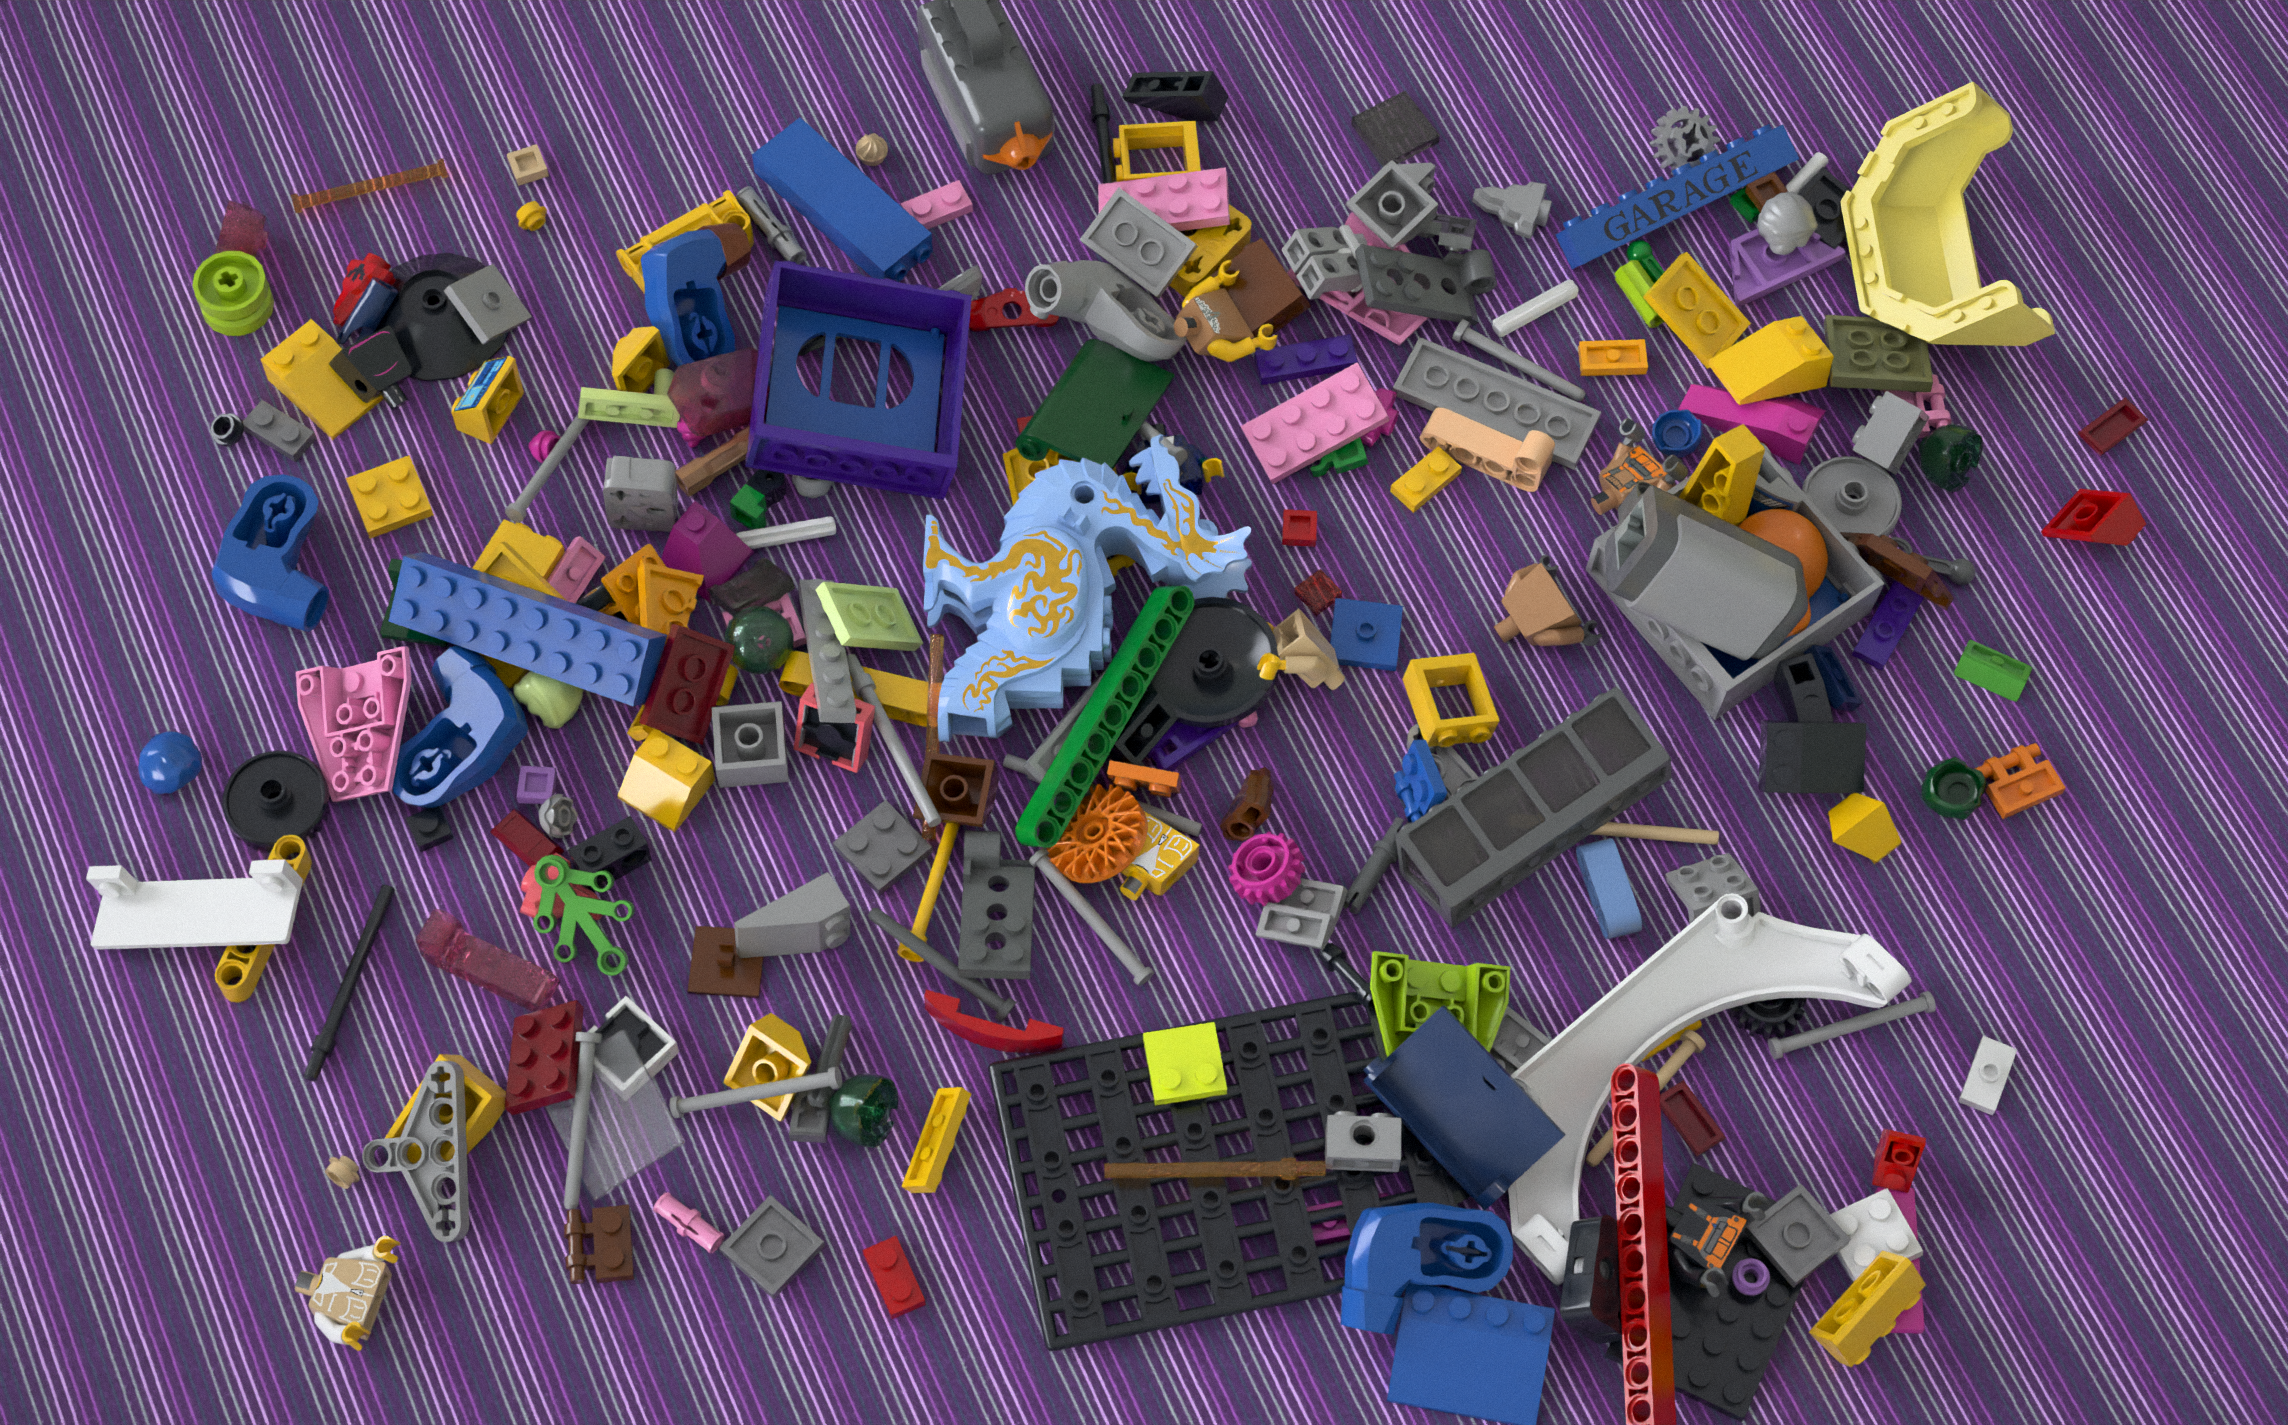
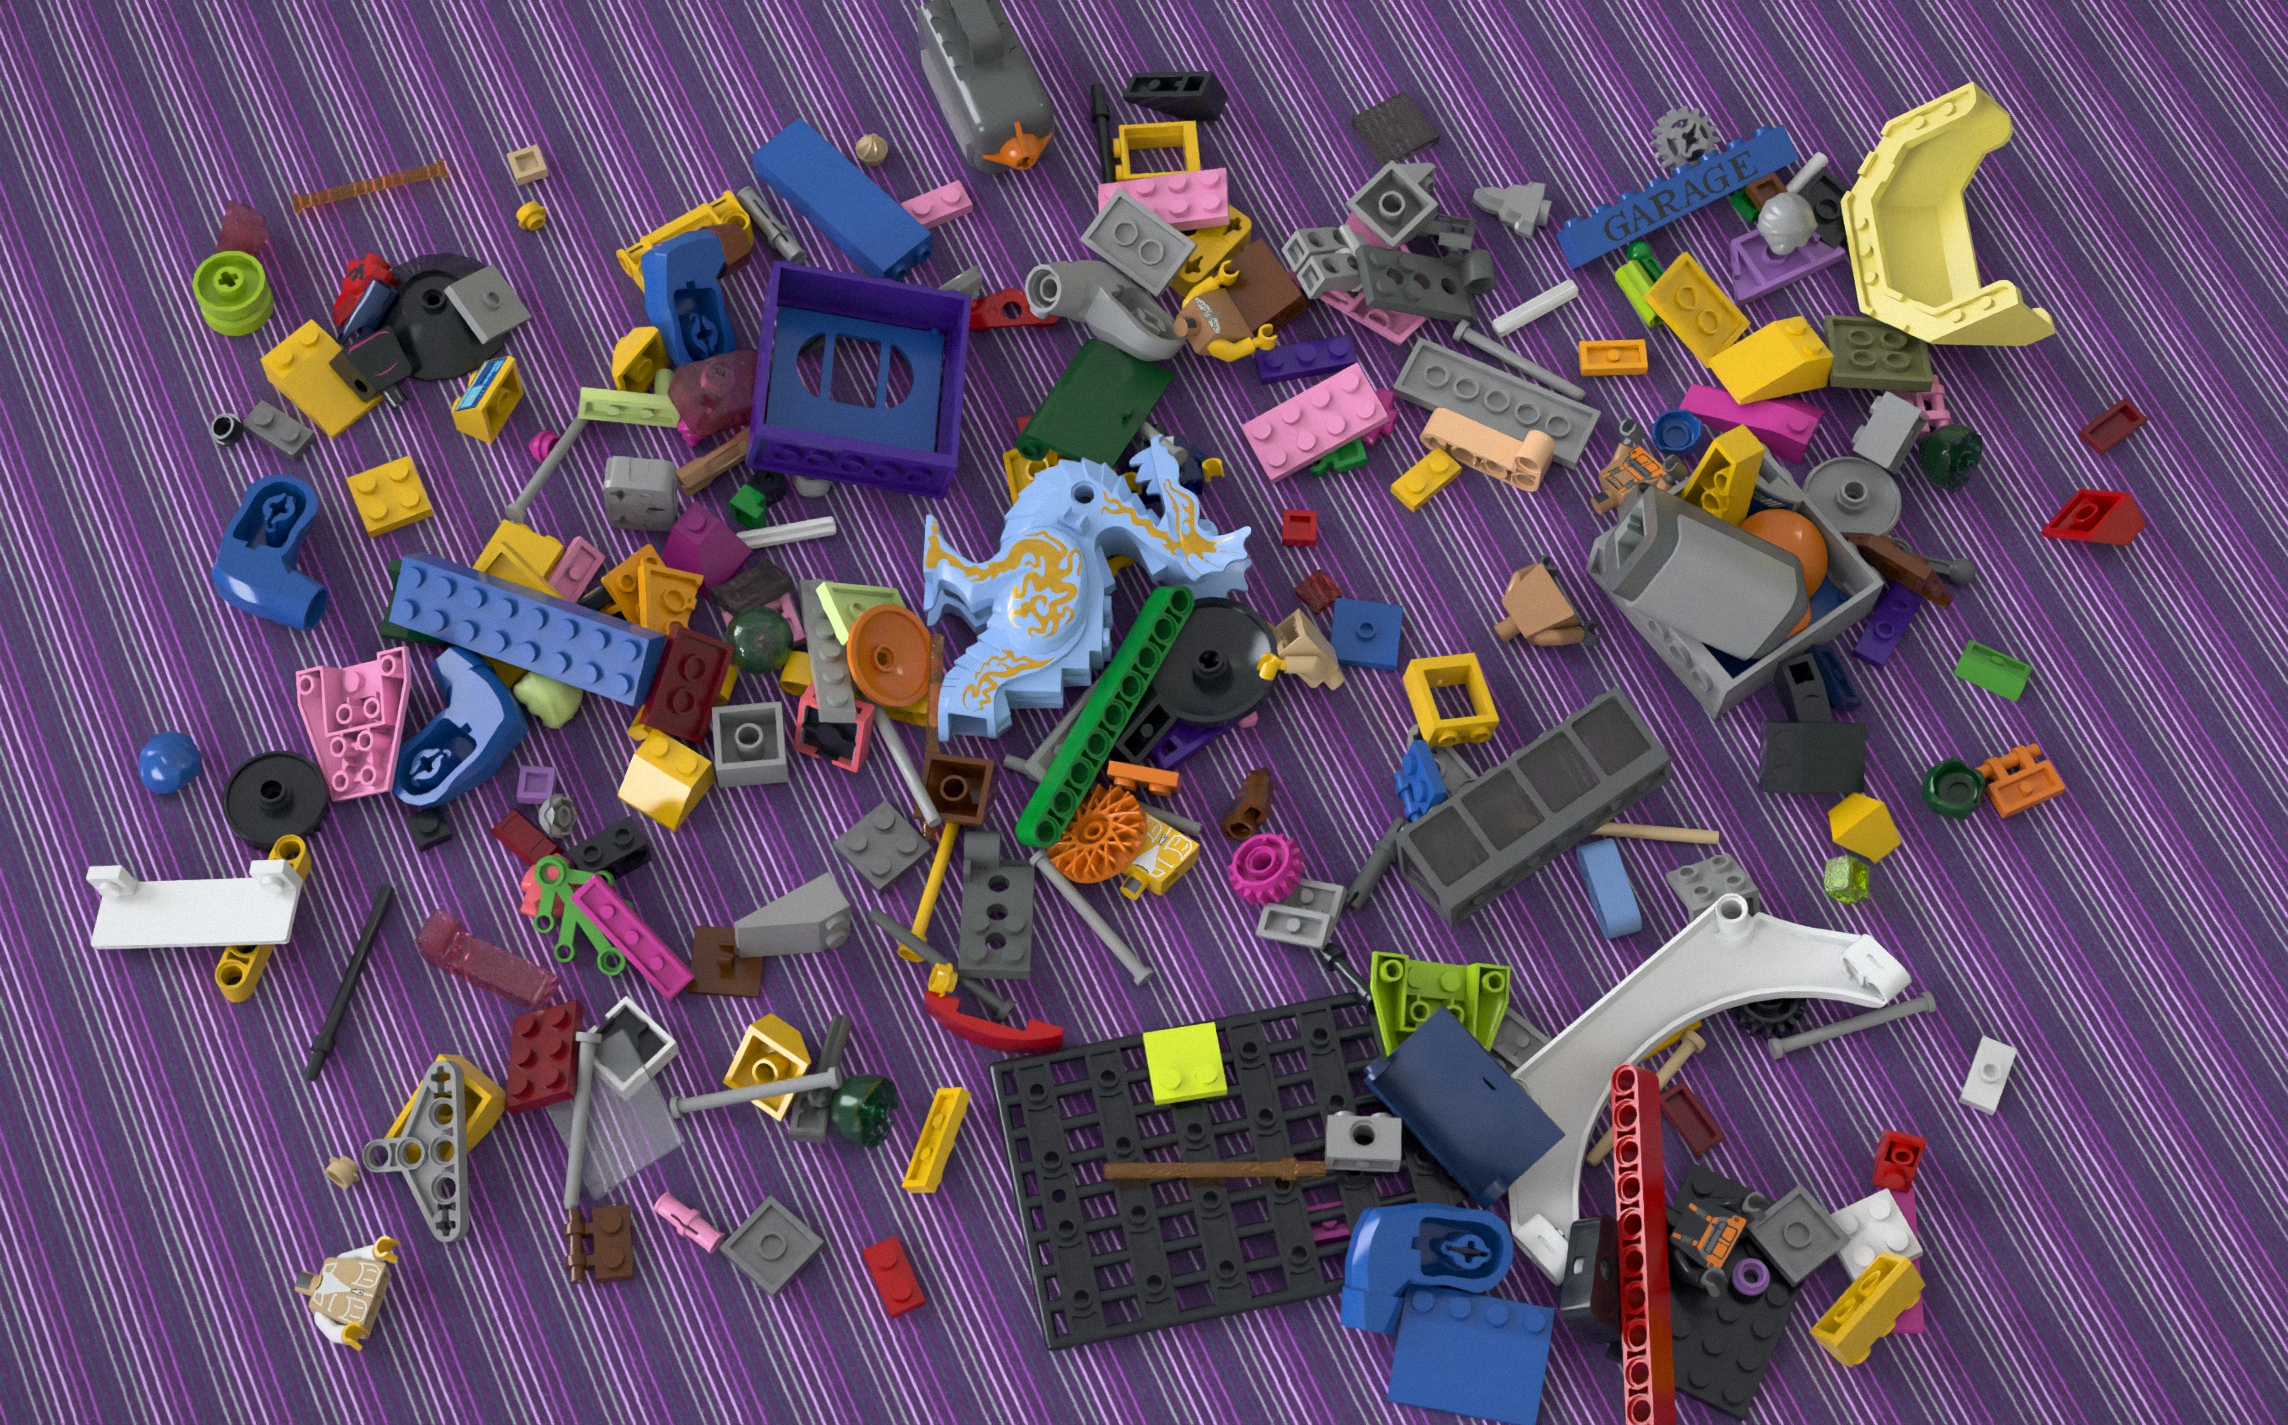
(632, 936): none -> dark pink tile
(903, 654): none -> orange dish
(942, 979): none -> yellow plate
(1846, 879): none -> clear neon green plate

